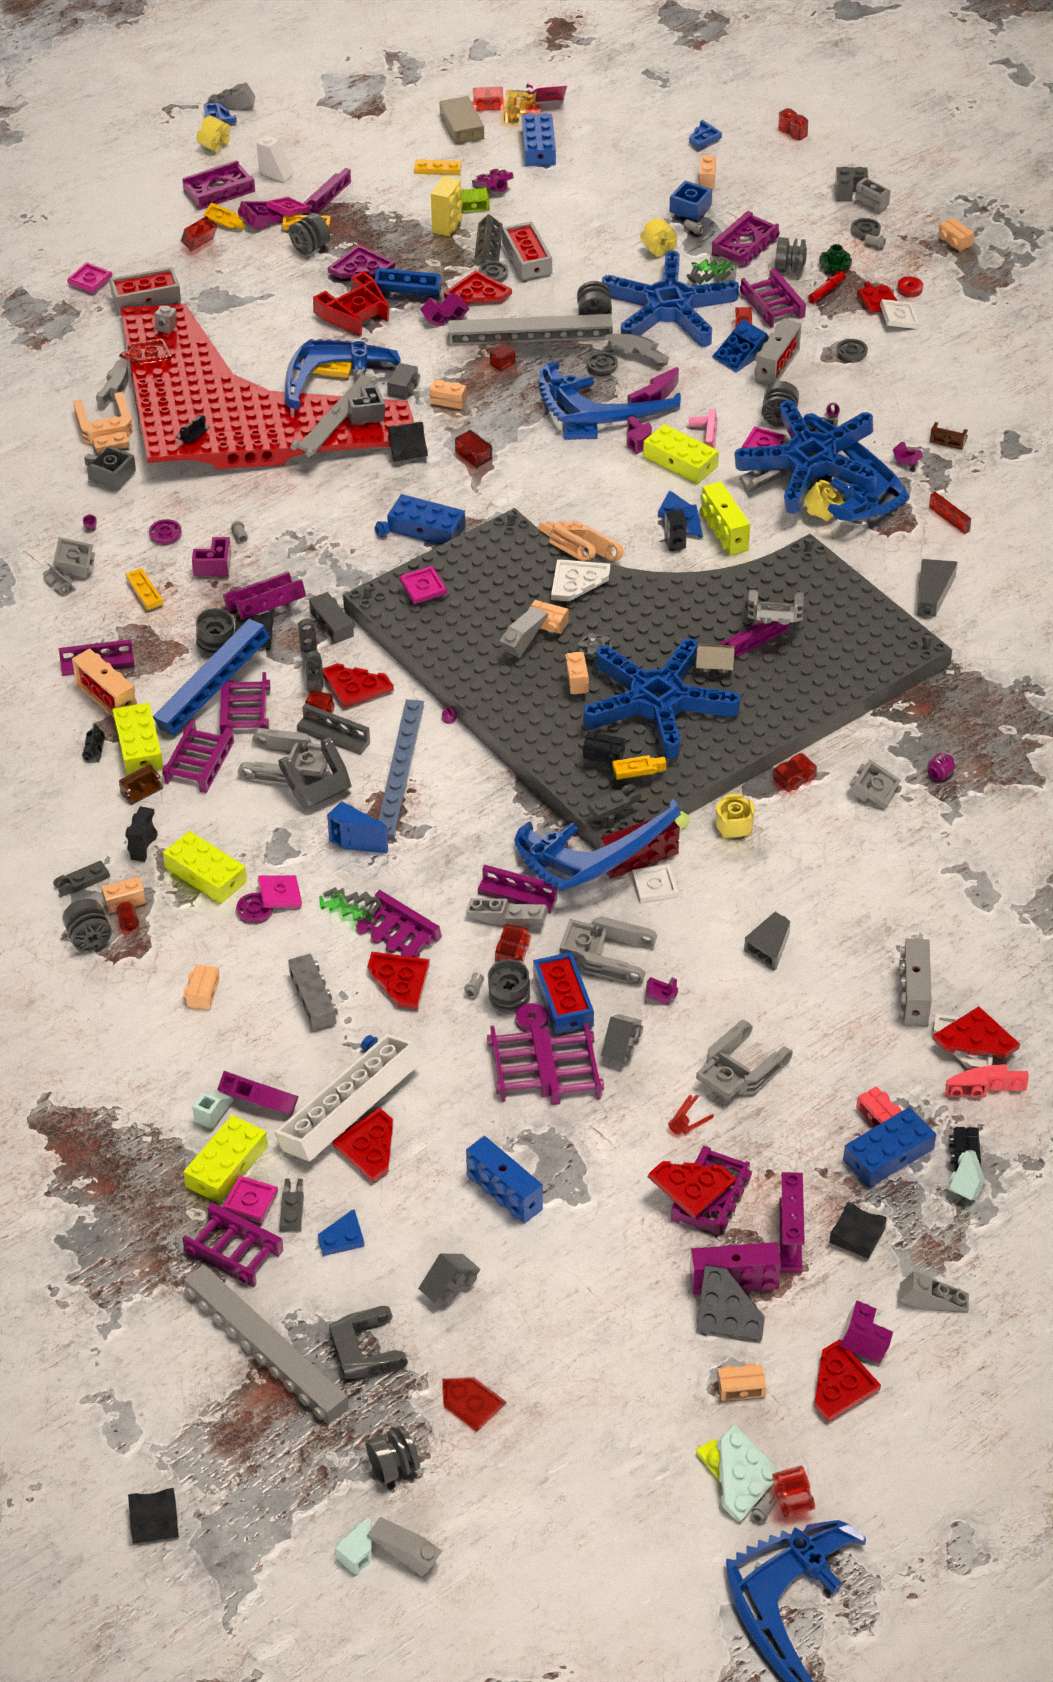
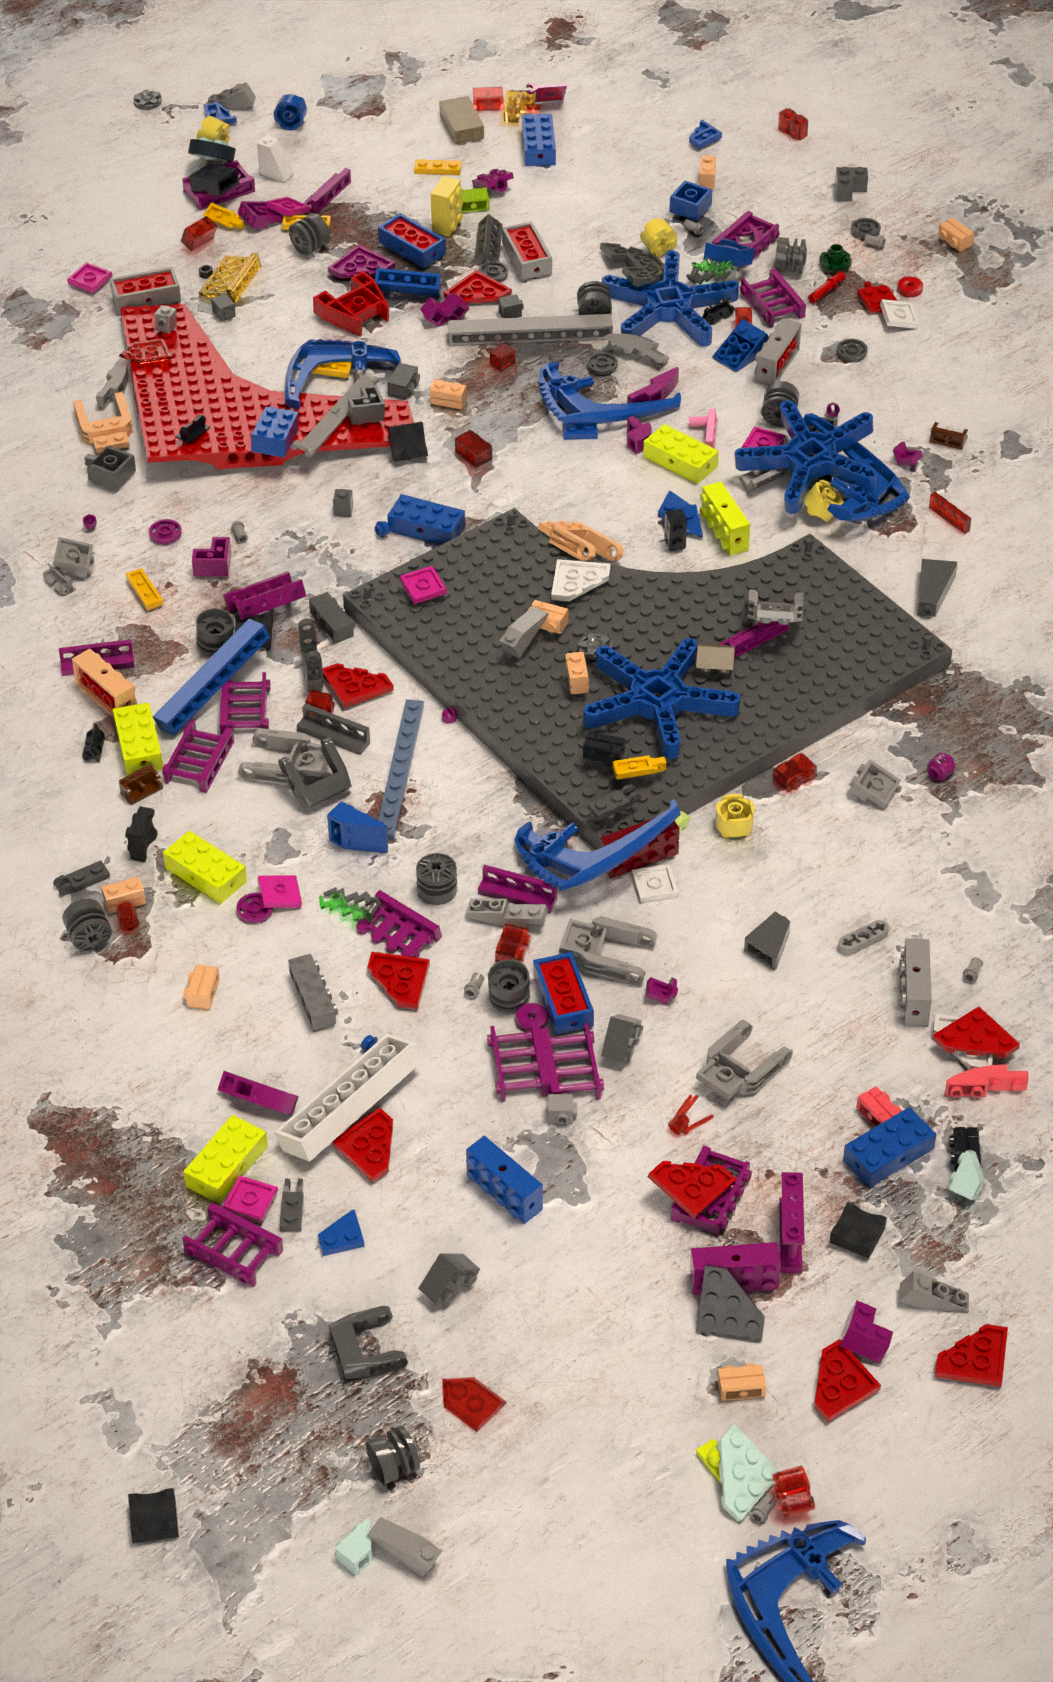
(147, 99): none -> dark grey wheel
(205, 271): none -> black axle
(210, 1108): light aqua slope -> none
(211, 150): none -> black wheel
(214, 179): none -> black brick
(223, 307): none -> dark grey brick
(239, 280): none -> clear yellow fence
(266, 1344): light grey brick -> none
(274, 431): none -> blue brick
(290, 111): none -> blue brick
(343, 502): none -> dark grey brick
(411, 240): none -> blue brick
(436, 878): none -> dark grey wheel
(510, 306): none -> dark grey brick
(561, 1108): none -> light grey brick
(644, 267): none -> dark grey plate
(713, 313): none -> black hinge
(729, 250): none -> blue piece
(859, 944): none -> light grey beam
(872, 194): light grey brick -> none
(971, 973): none -> light grey pin
(975, 1357): none -> red plate

